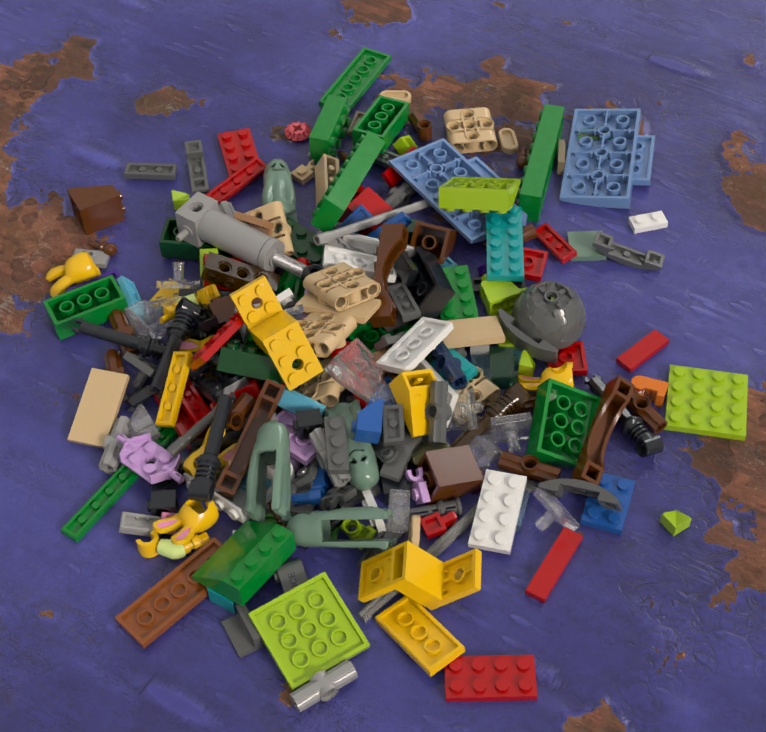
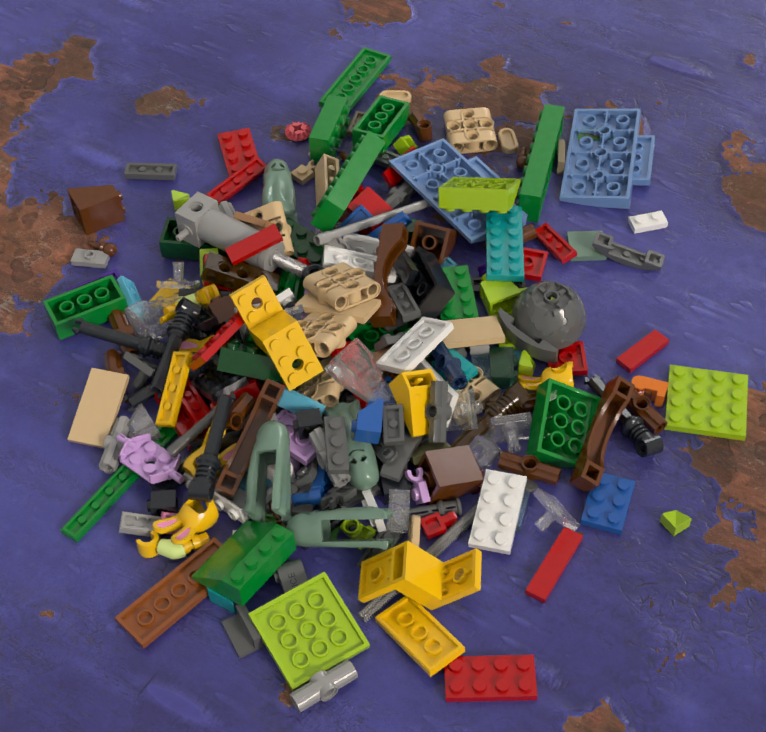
(75, 271): yellow piece -> none
(196, 166): dark grey slope -> none
(254, 244): none -> red tile
(557, 487): dark grey slope -> none

